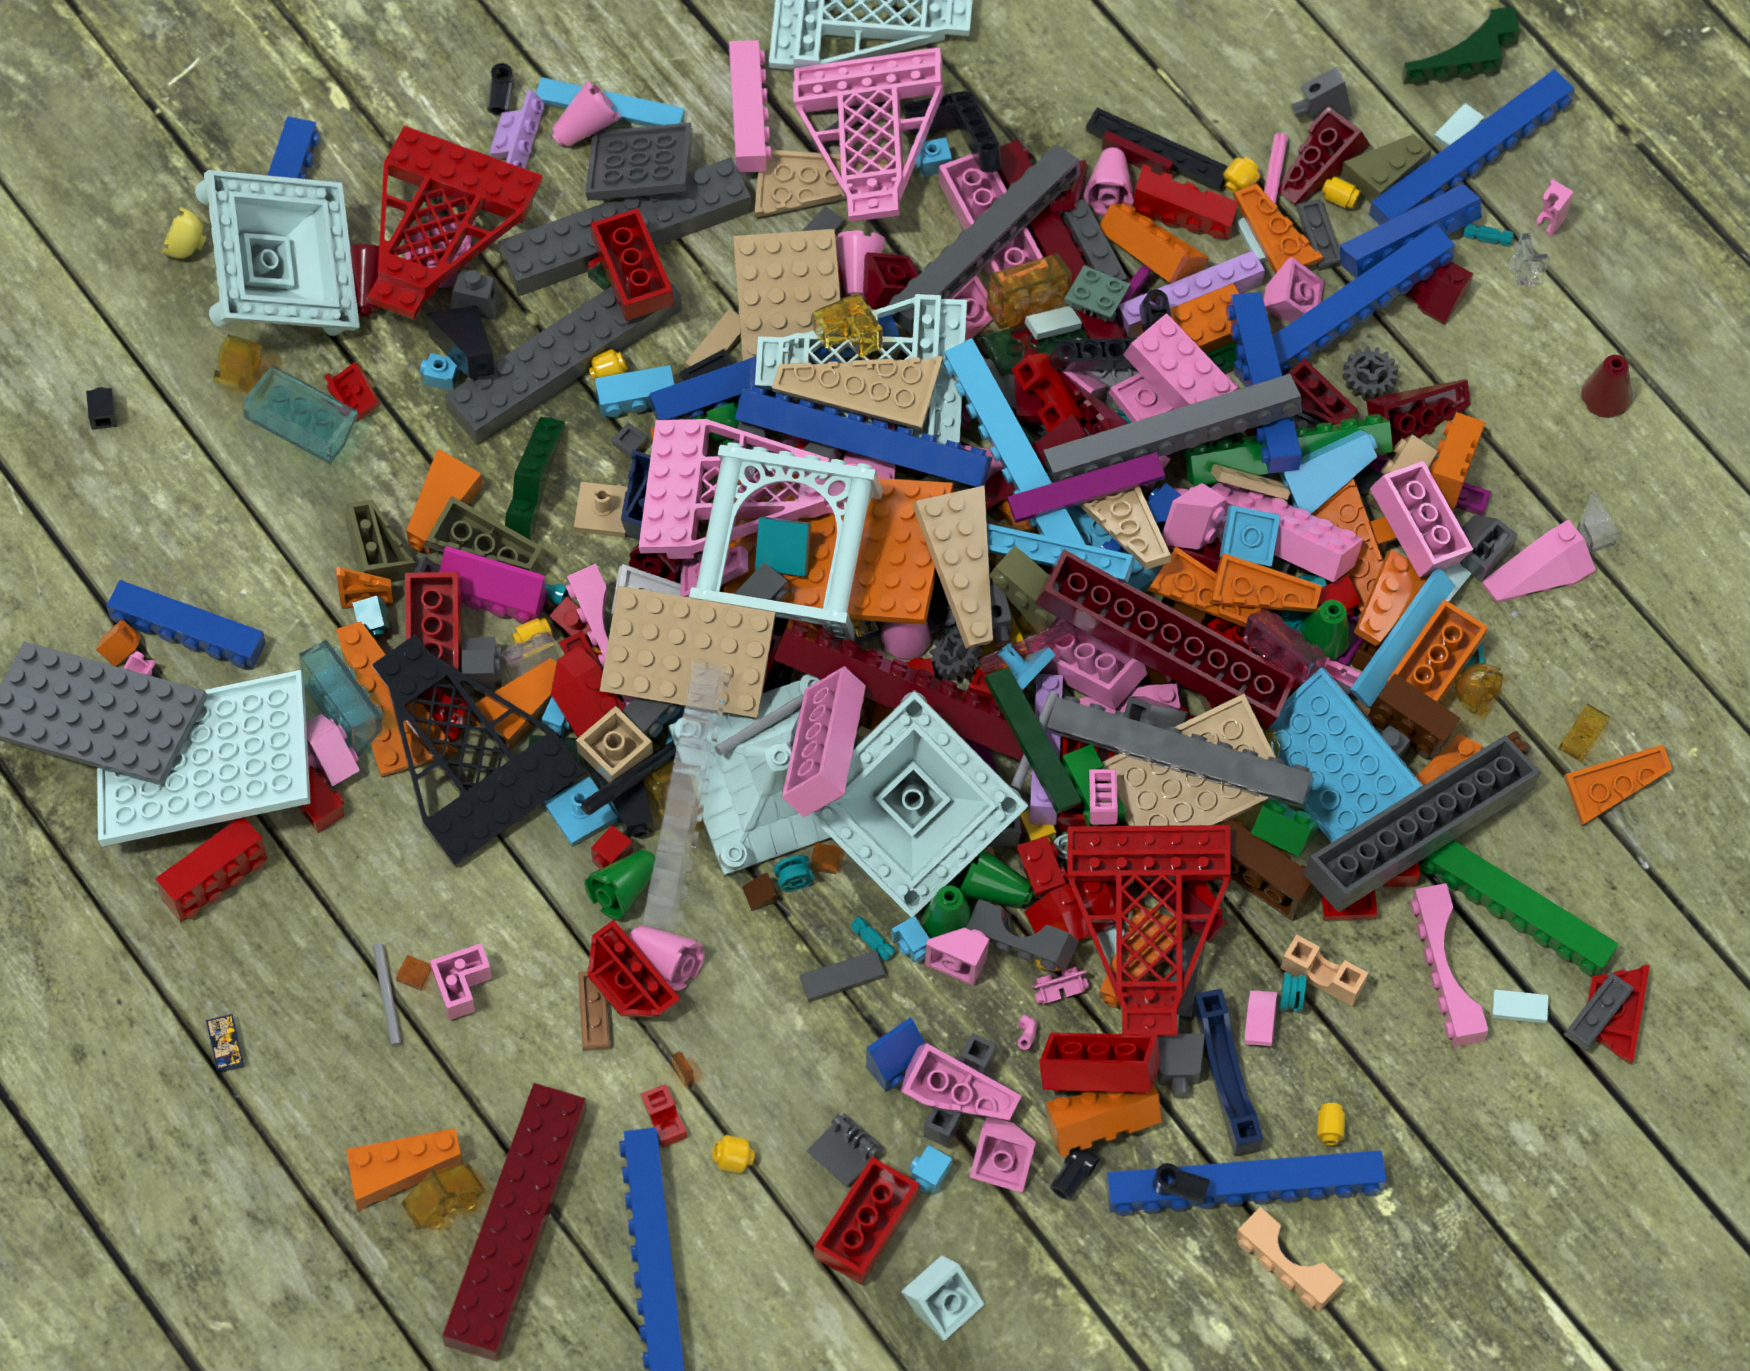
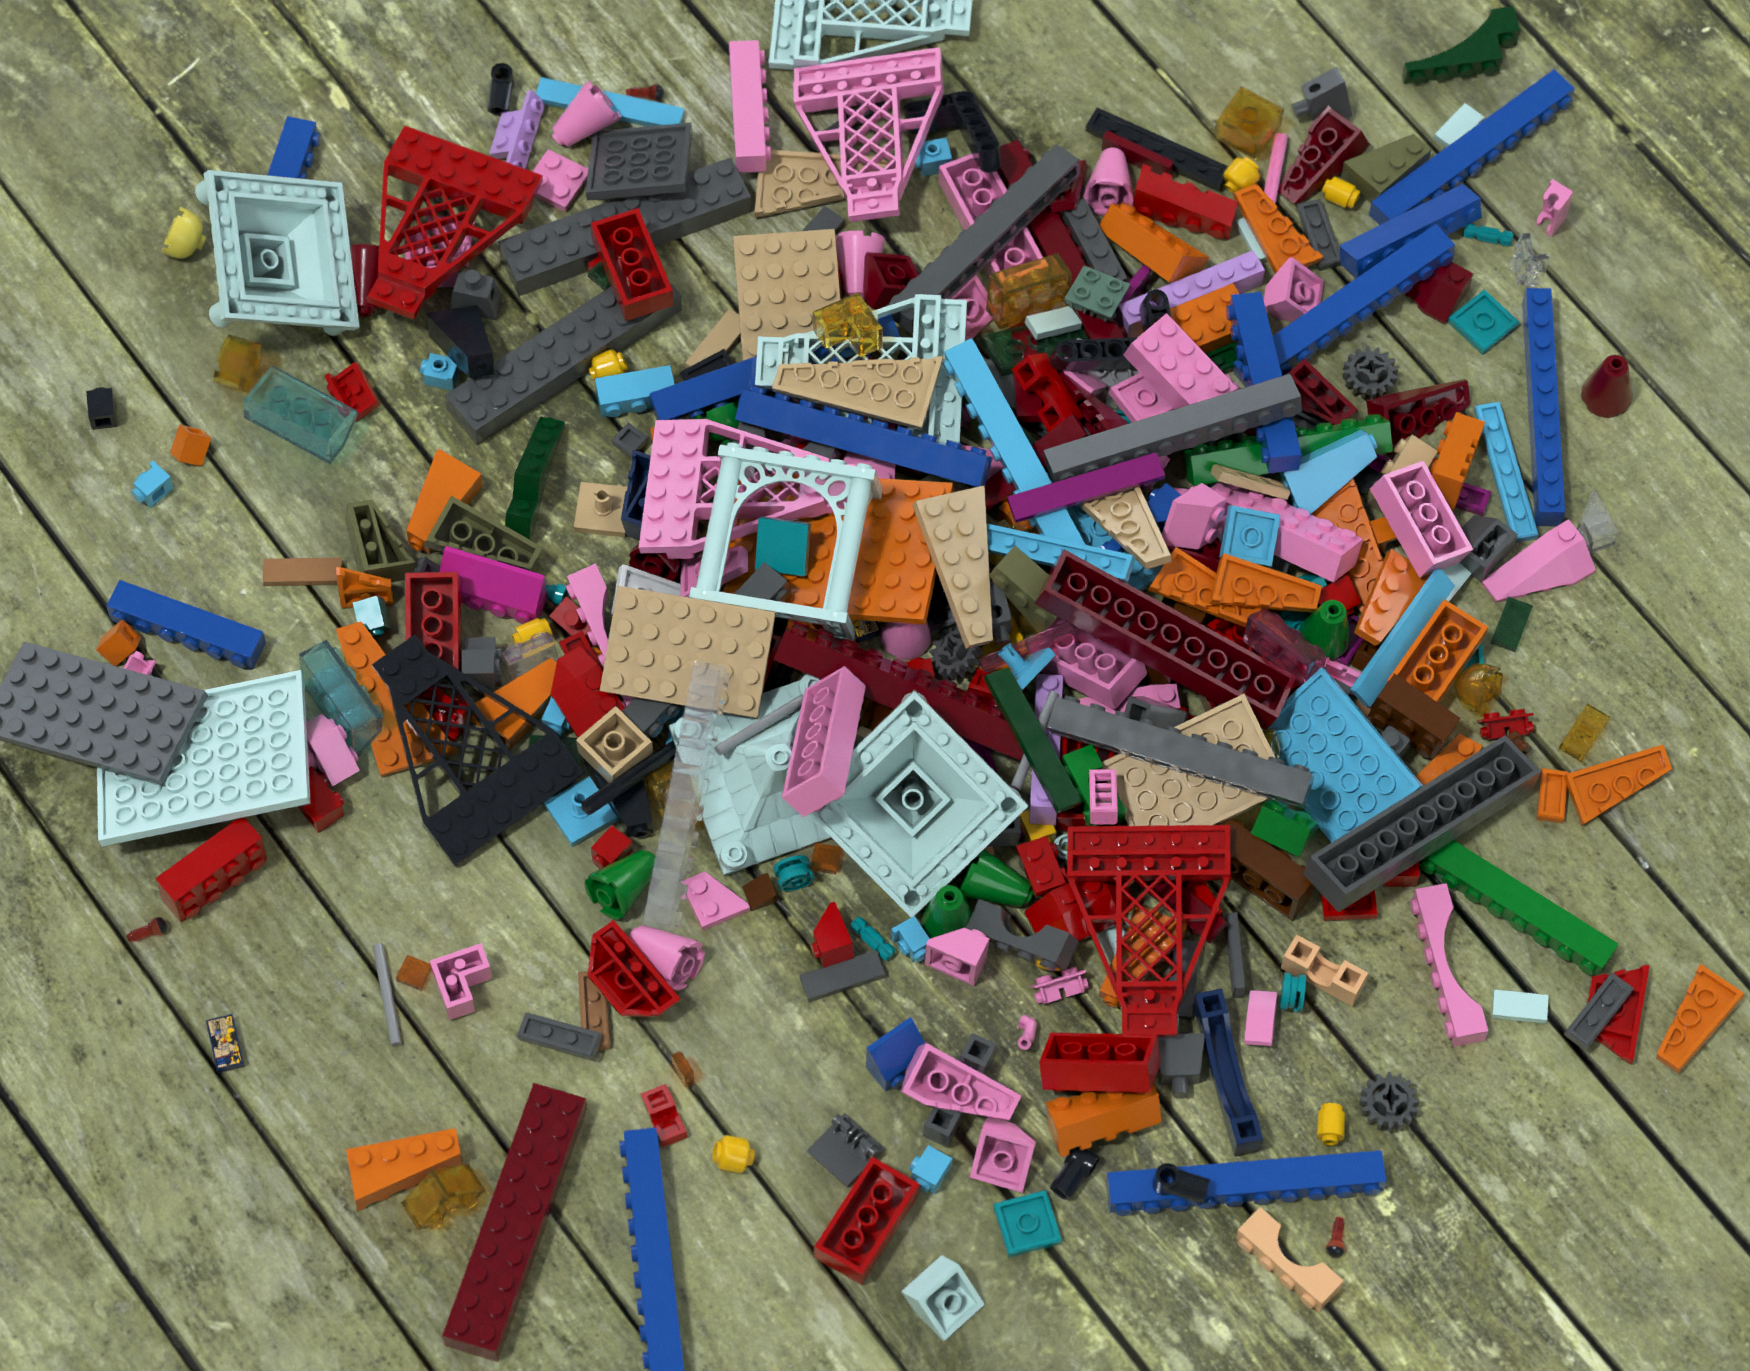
(152, 485): none -> medium azure brick
(156, 926): none -> clear red piece
(190, 445): none -> orange panel
(300, 571): none -> medium nougat tile
(559, 1036): none -> dark grey tile
(561, 180): none -> bright pink plate
(654, 92): none -> clear red piece
(713, 901): none -> bright pink wing
(831, 938): none -> red slope
(1027, 1223): none -> teal tile
(1234, 955): none -> dark grey tile
(1248, 123): none -> clear yellow brick
(1335, 1247): none -> clear red piece
(1378, 1102): none -> dark grey gear
(1483, 322): none -> teal tile
(1495, 724): none -> red hinge
(1506, 472): none -> medium azure tile
(1511, 624): none -> clear green tile
(1543, 407): none -> blue brick
(1551, 796): none -> orange tile
(1703, 1010): none -> orange wing

